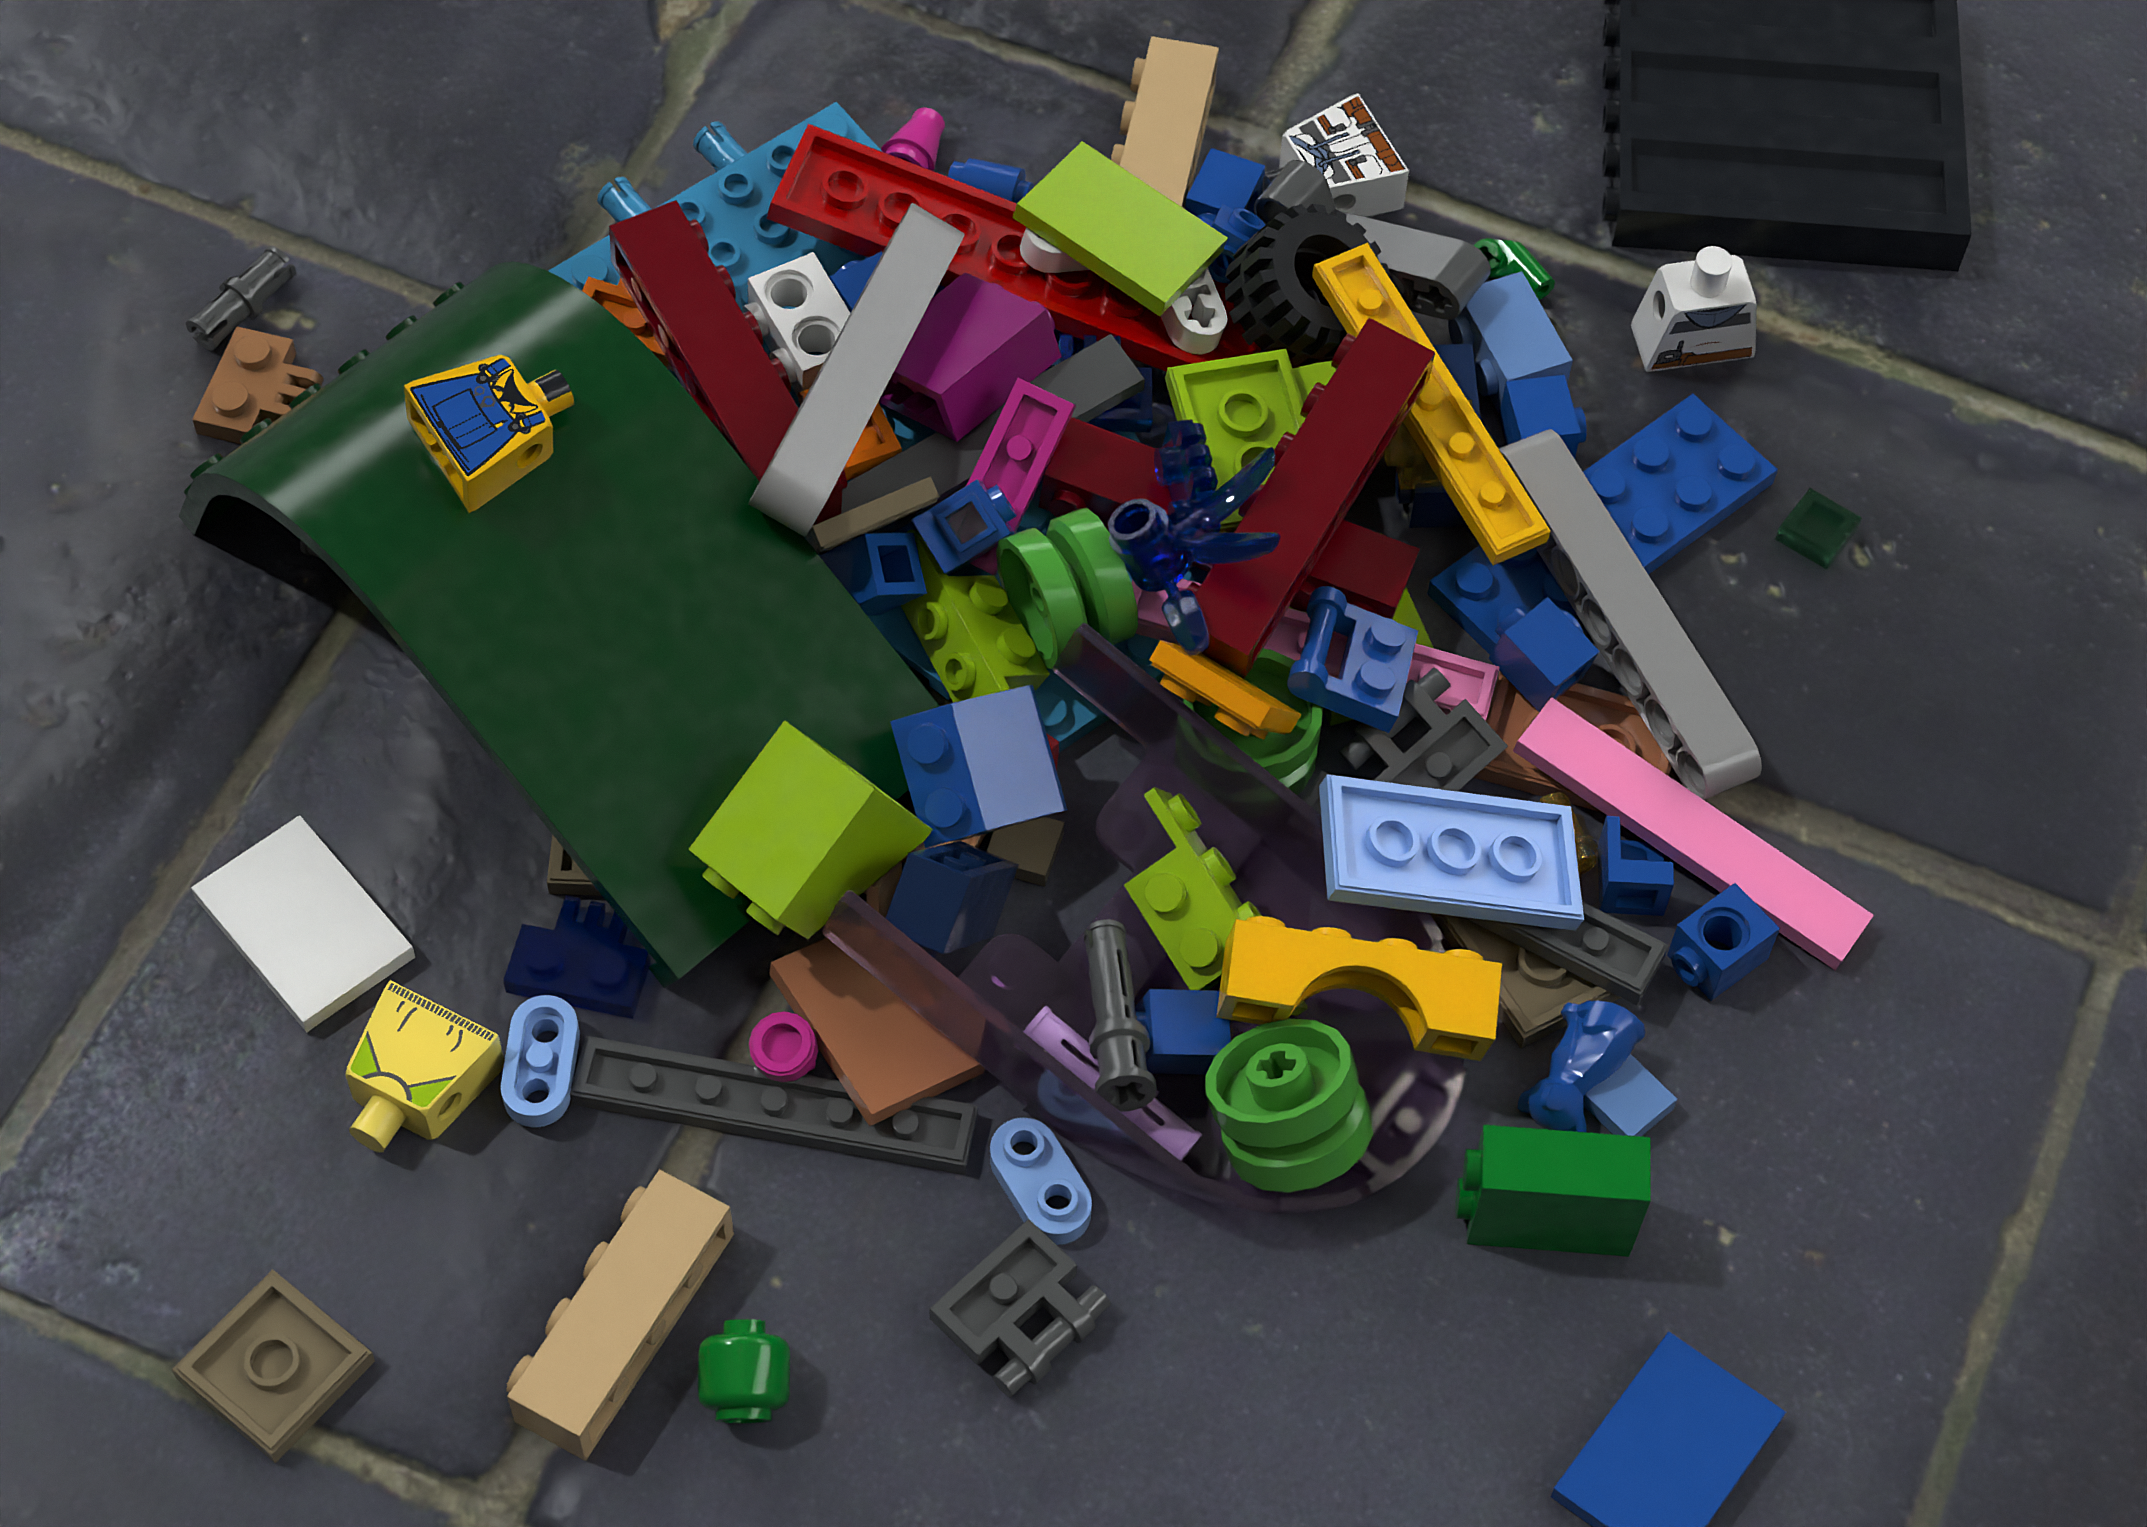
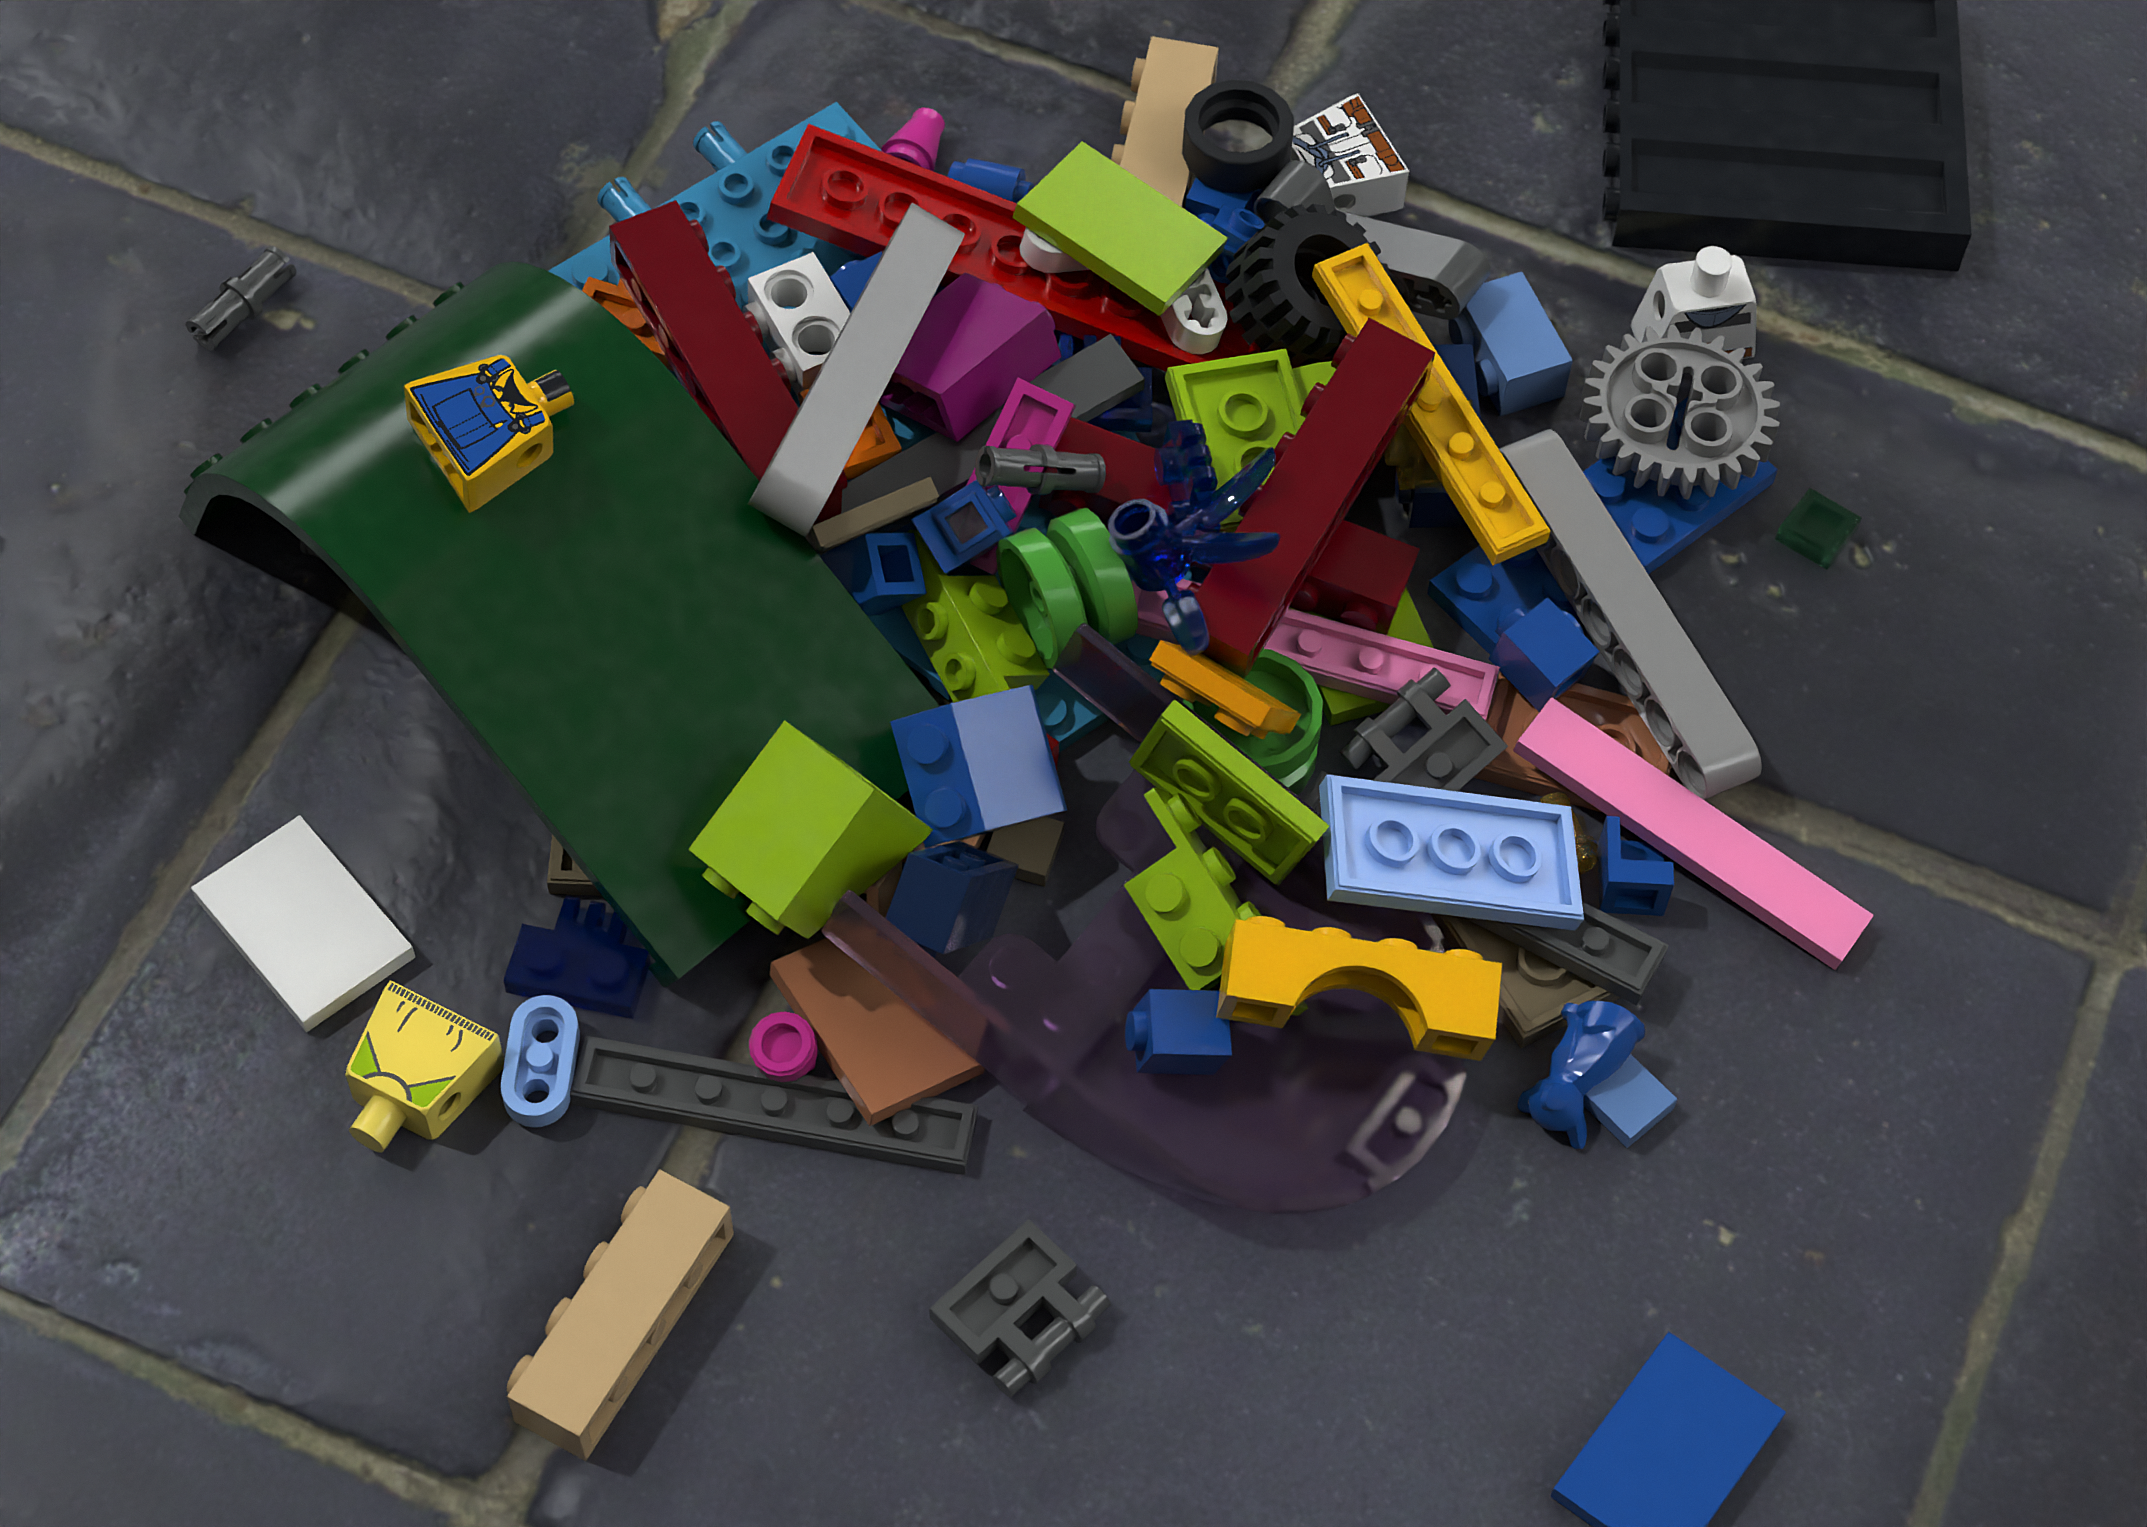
(251, 384): medium nougat hinge -> none
(273, 1365): dark tan tile -> none
(744, 1373): green head -> none
(1006, 468): none -> dark grey pin
(1038, 1176): light blue plate -> none
(1075, 1055): lavender pin -> none
(1118, 1037): dark grey pin -> none
(1228, 793): none -> lime tile
(1241, 102): none -> black tyre
(1289, 1105): bright green wheel -> none
(1372, 664): blue plate -> none
(1512, 257): green arm -> none
(1541, 405): blue brick -> none
(1555, 1190): green brick -> none
(1725, 419): none -> light grey gear
(1736, 923): blue brick -> none

